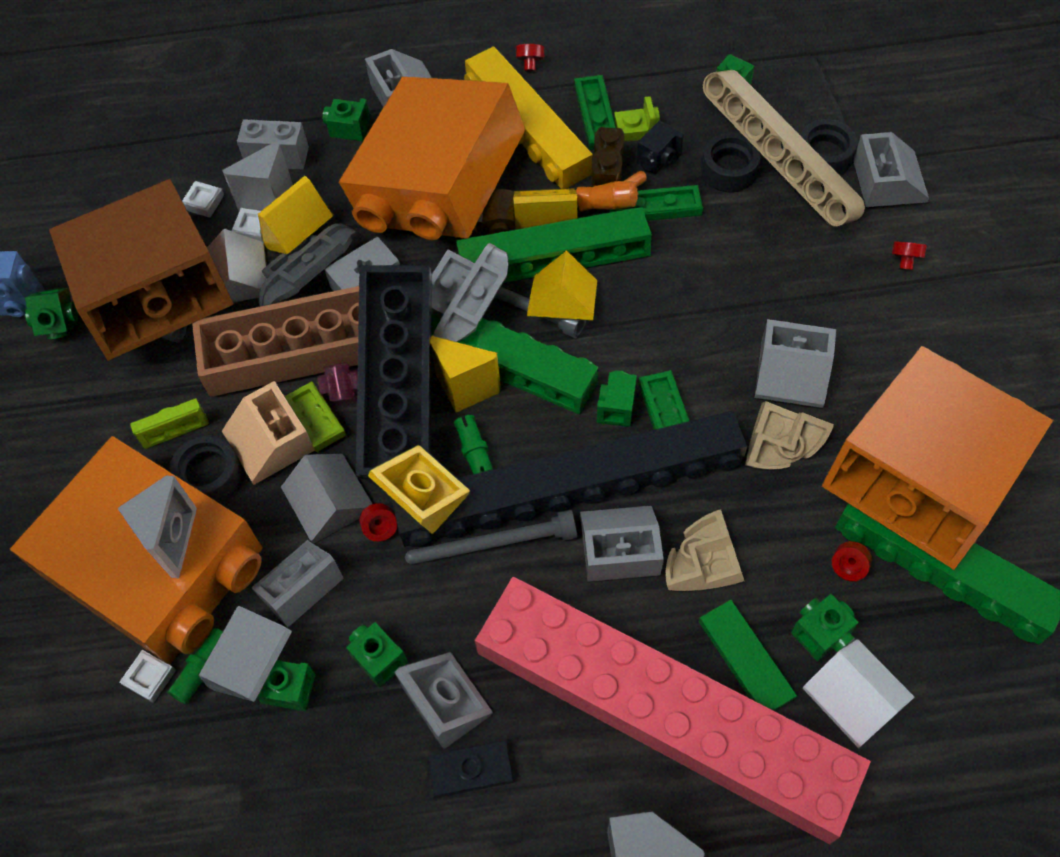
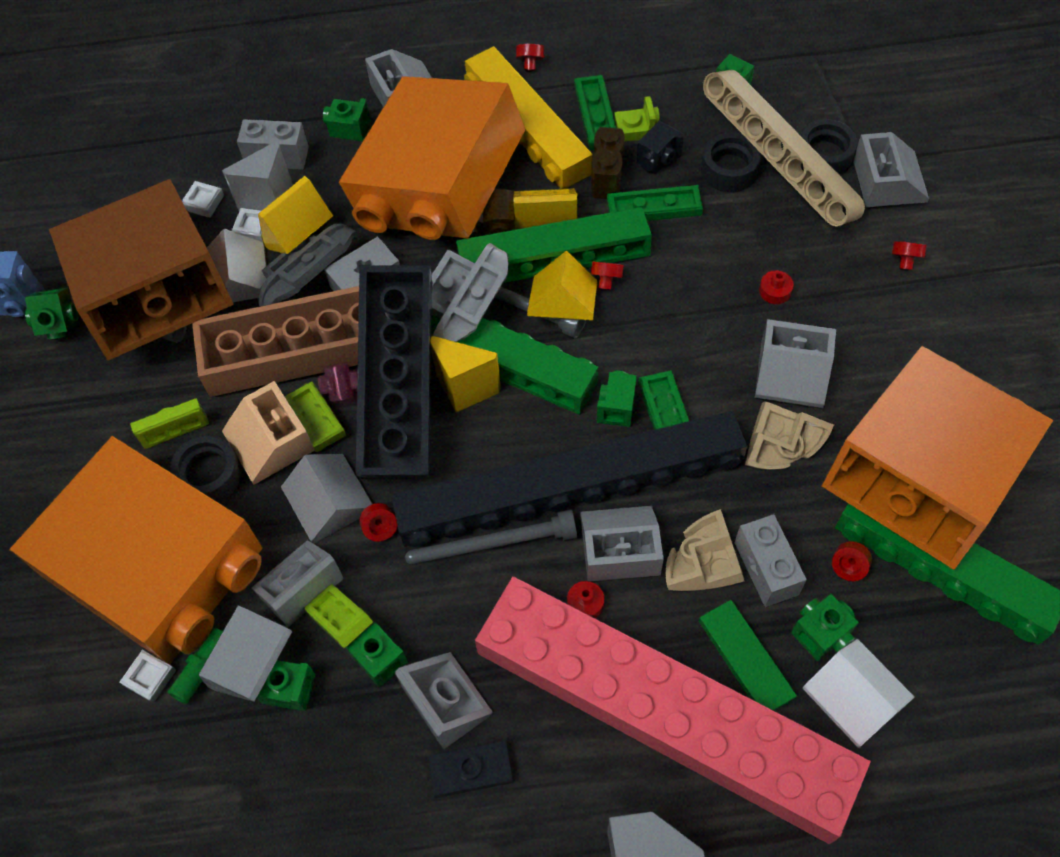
(162, 522): light grey slope -> none
(338, 615): none -> lime plate
(420, 486): yellow slope -> none
(473, 446): green pin -> none
(586, 598): none -> red tile
(606, 272): none -> red tile
(611, 195): orange piece -> none
(770, 560): none -> light grey brick
(776, 287): none -> red tile

